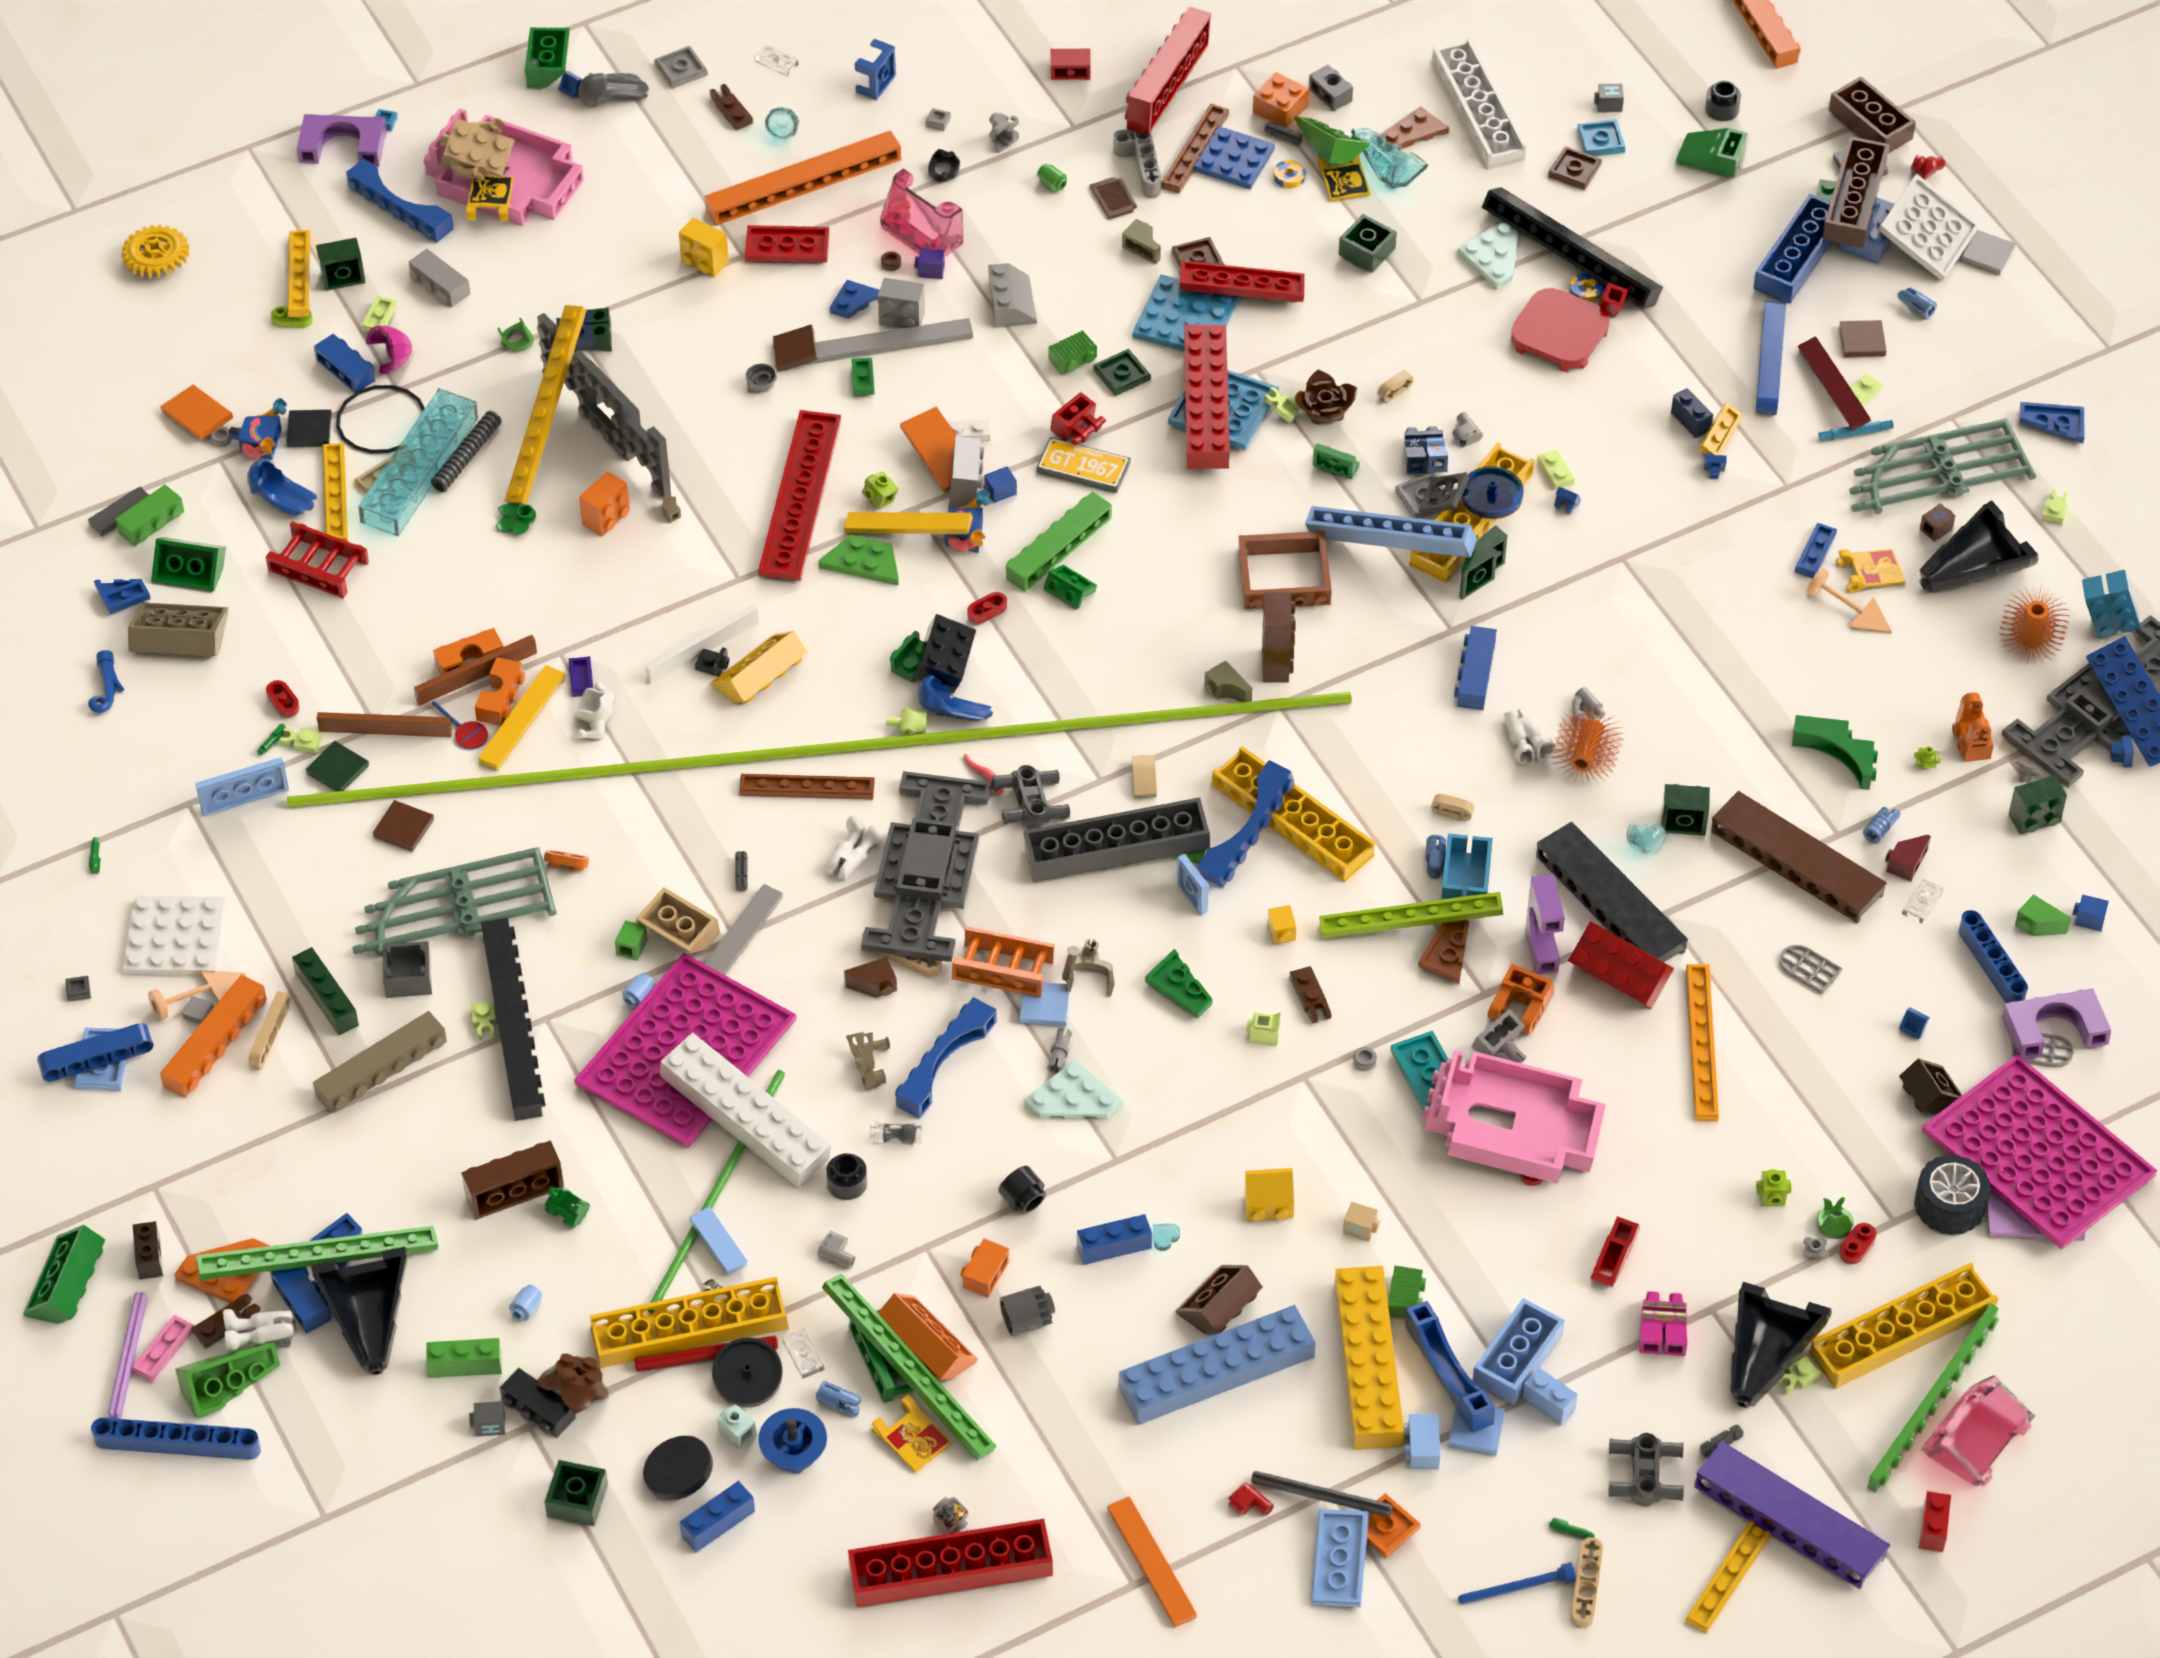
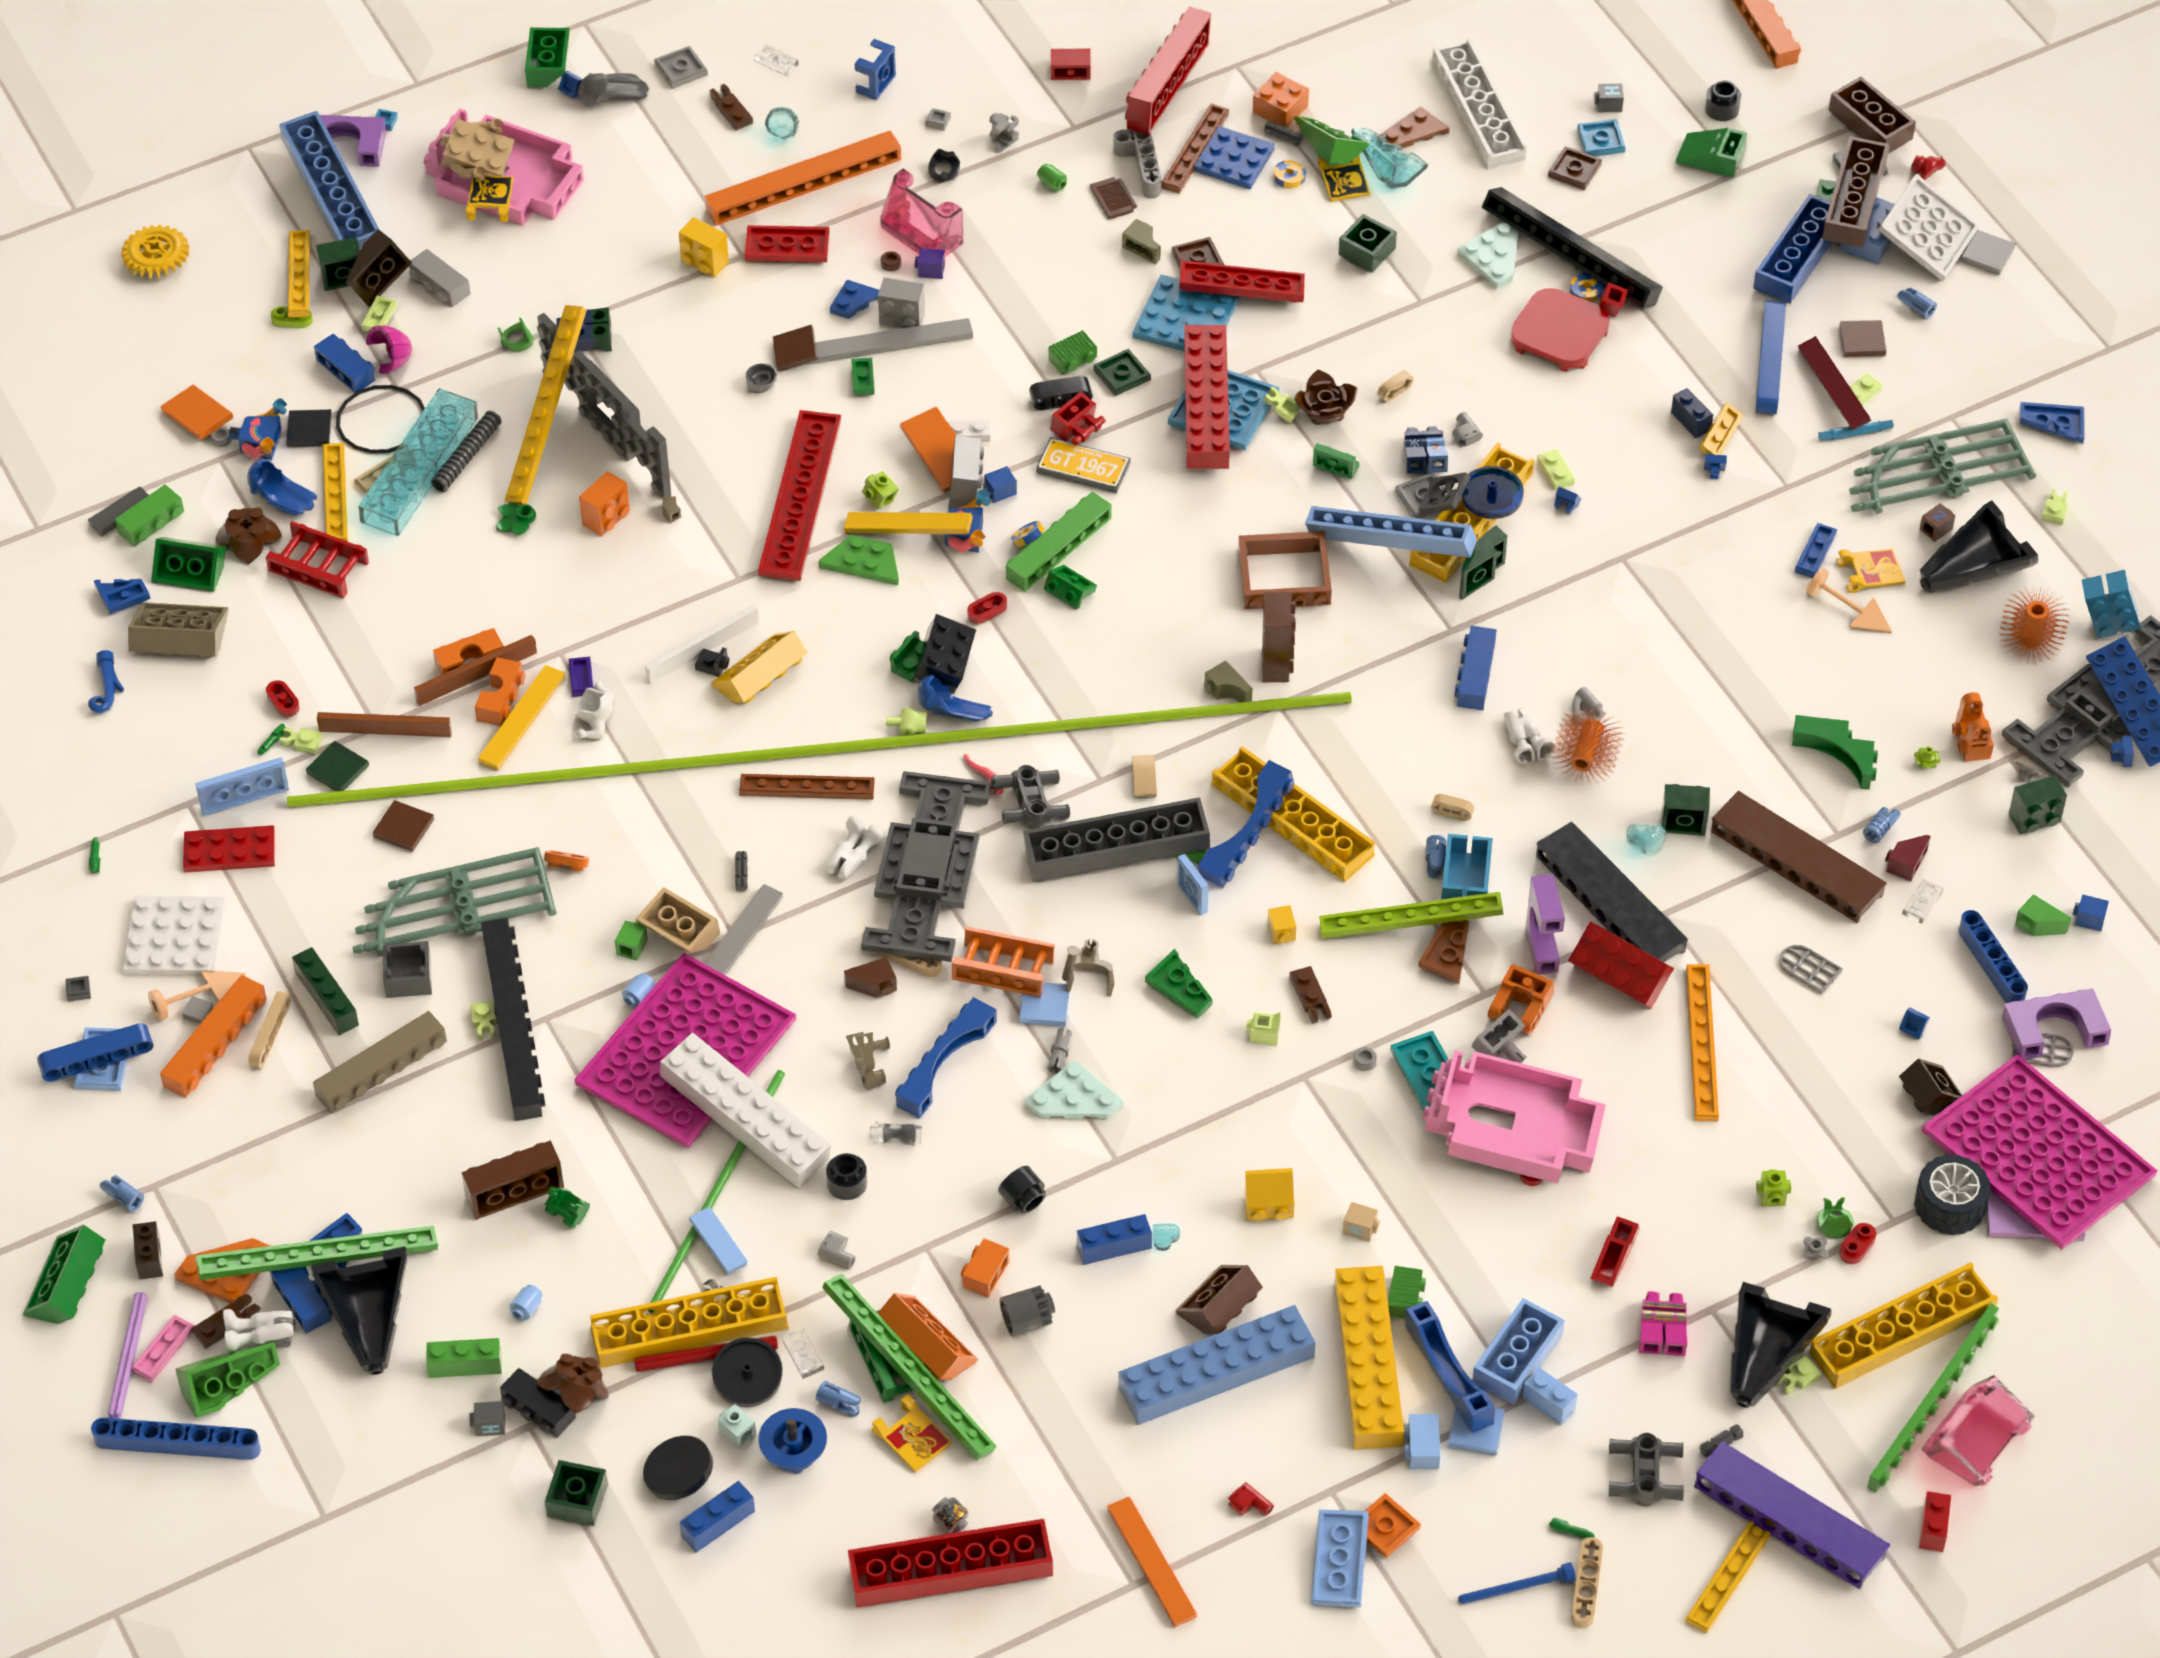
(123, 1193): none -> medium blue hinge
(229, 848): none -> red plate
(247, 532): none -> reddish brown brick
(327, 178): none -> medium blue brick
(376, 267): none -> dark brown slope
(427, 219): blue arch -> none
(469, 734): red piece -> none
(1011, 295): light grey slope -> none
(1027, 533): none -> piece
(1058, 392): none -> black beam
(1321, 1493): dark grey axle -> none
(1331, 87): dark grey brick -> none

